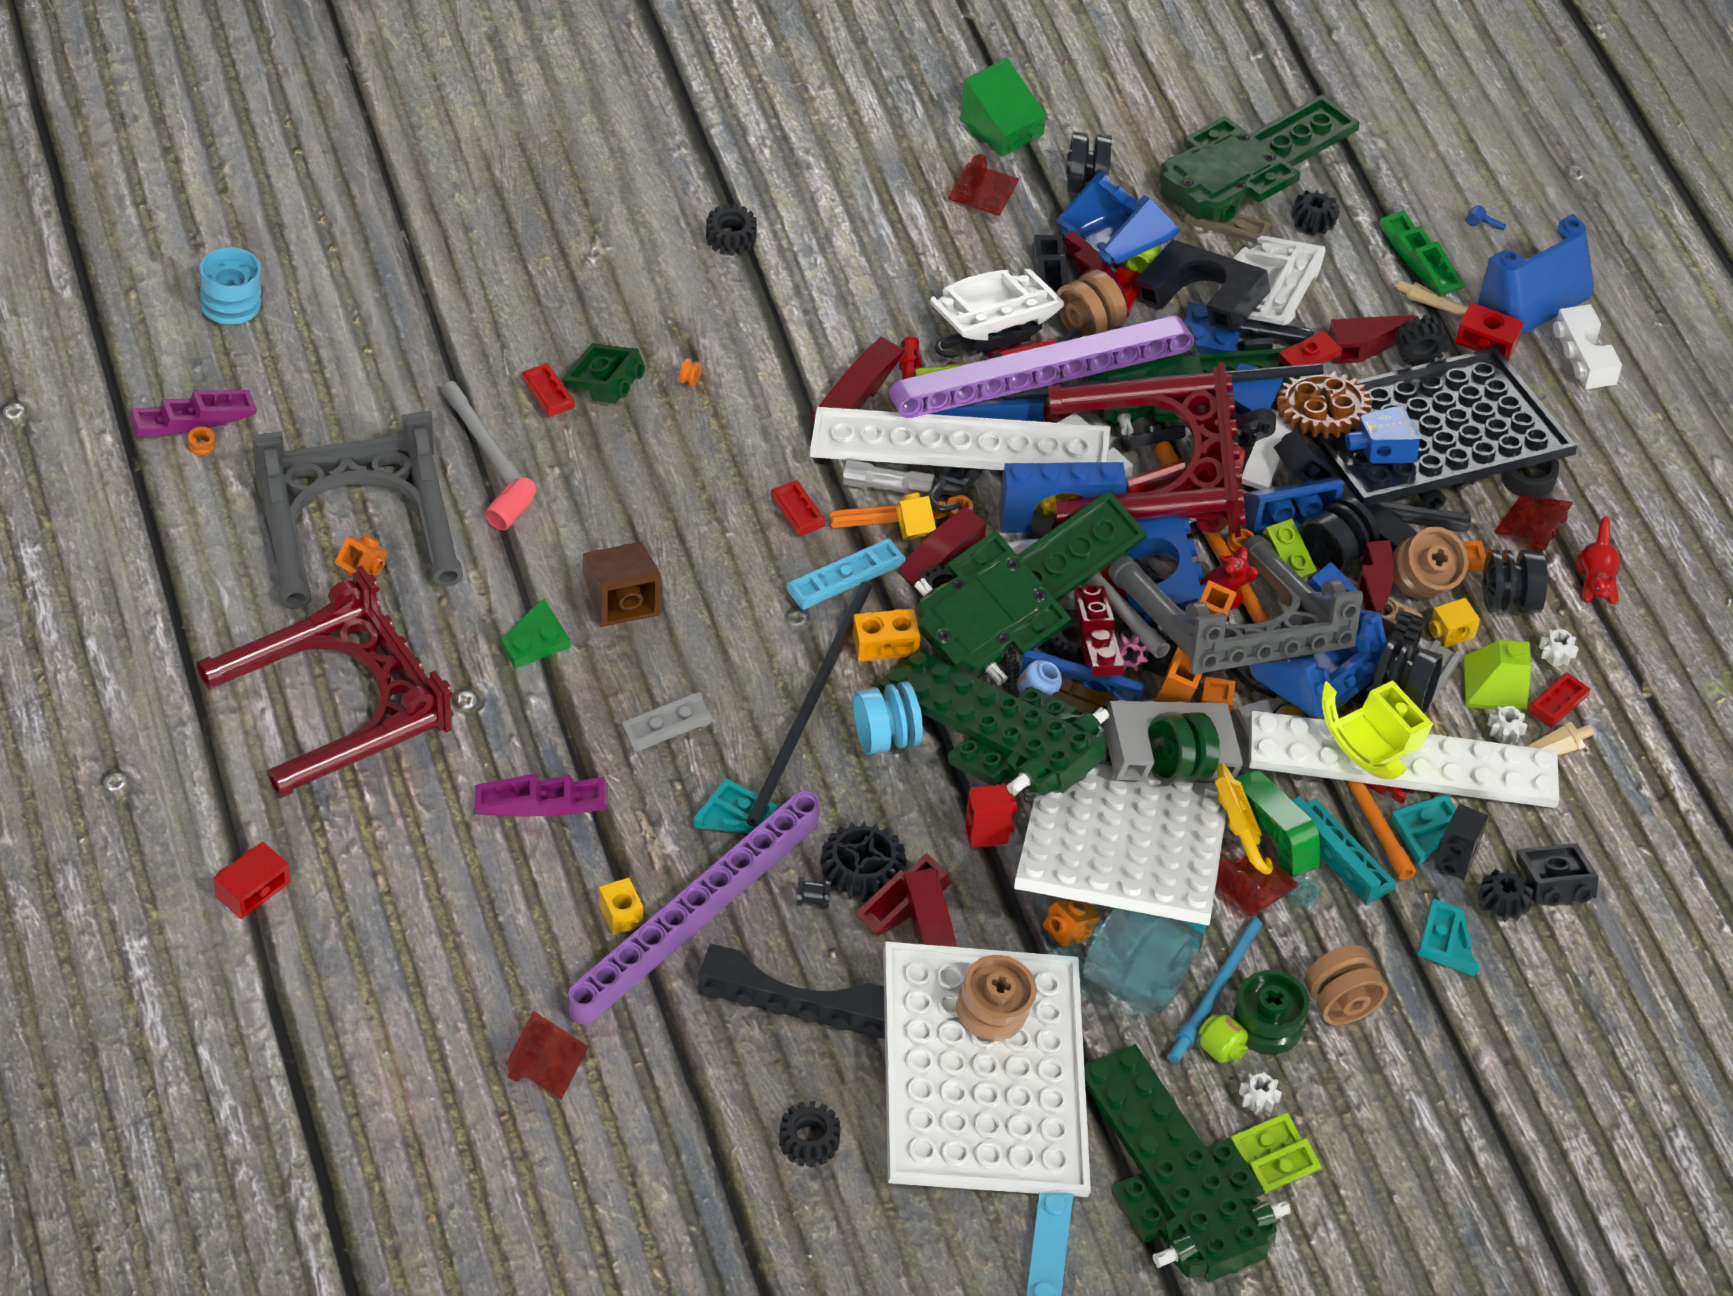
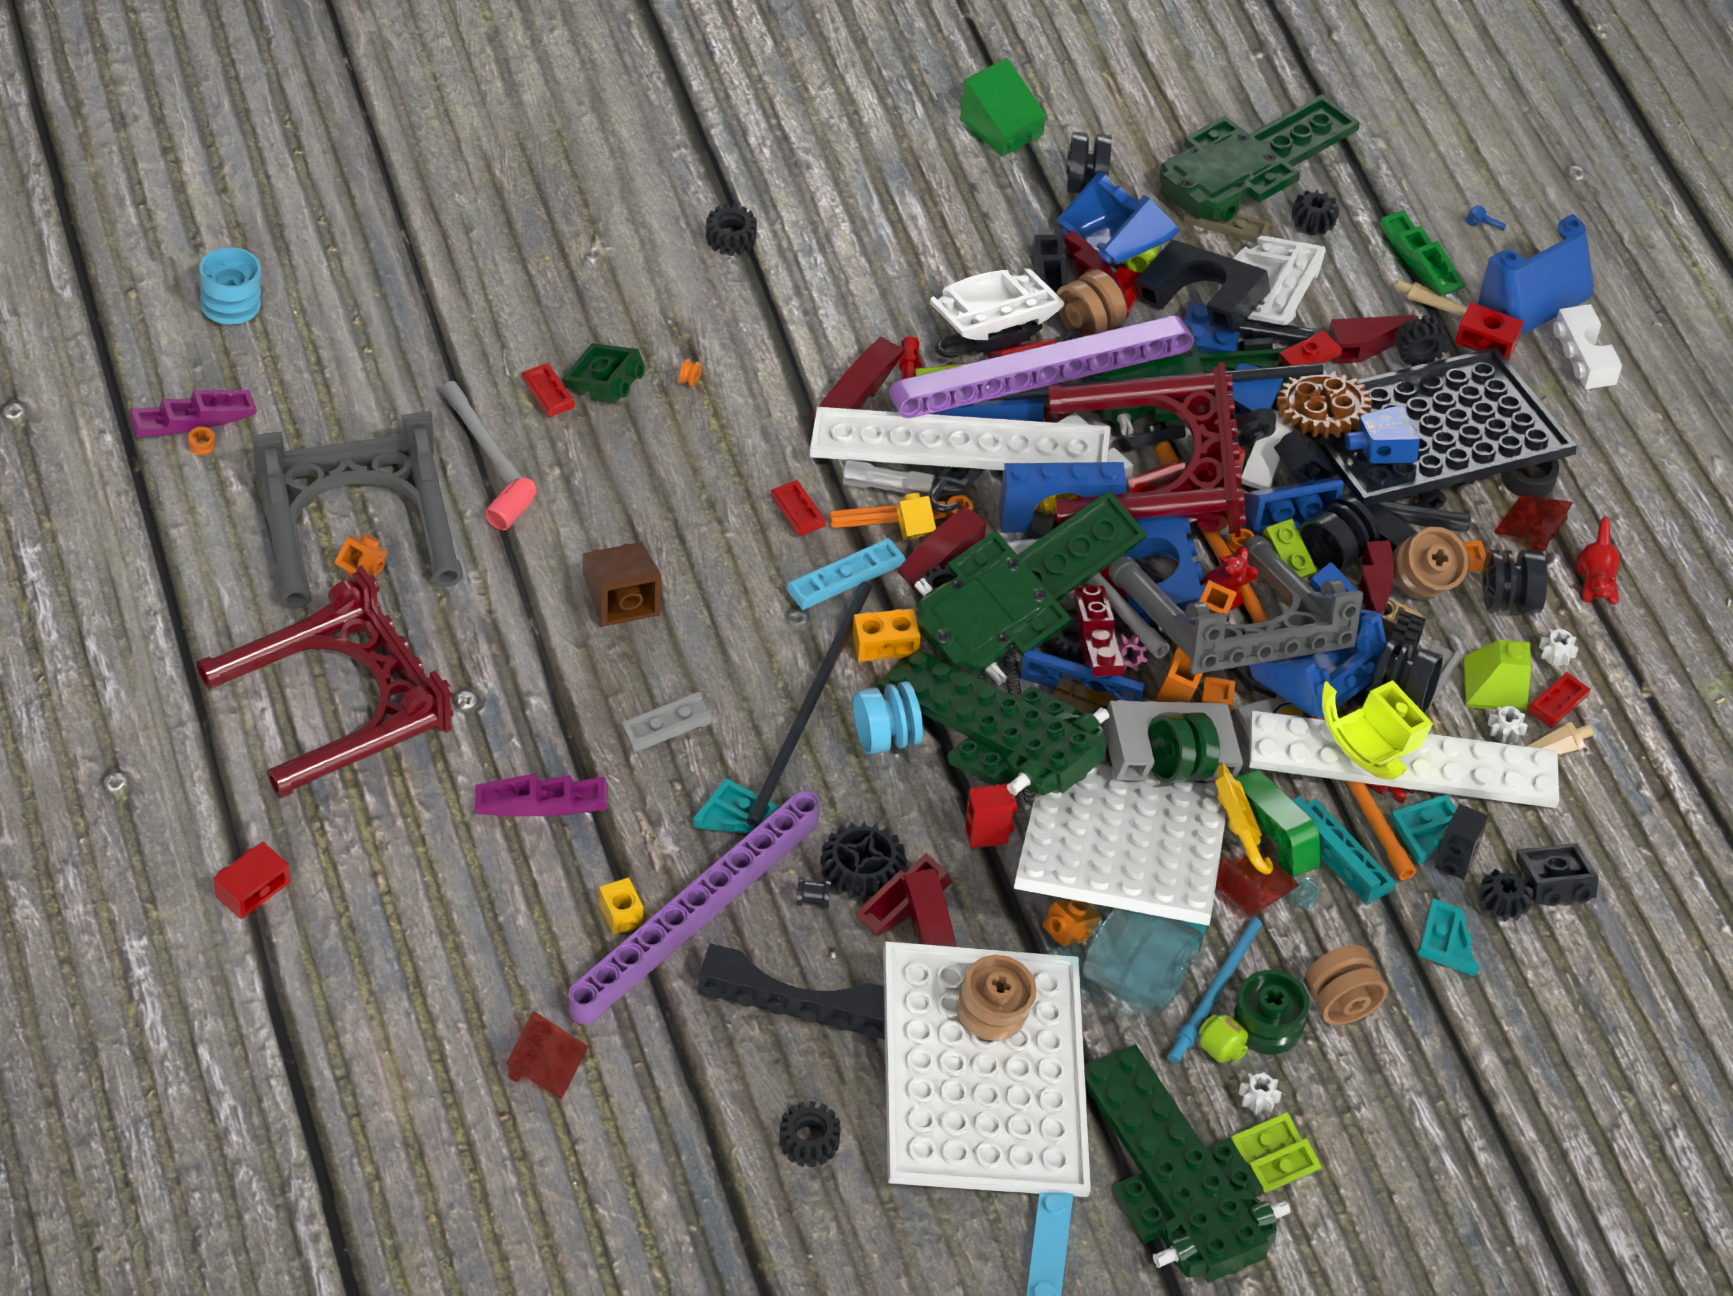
(535, 636): green wing -> none
(983, 187): clear red hinge -> none
(1042, 676): light blue head -> none
(1160, 665): black slope -> none
(1454, 623): yellow brick -> none

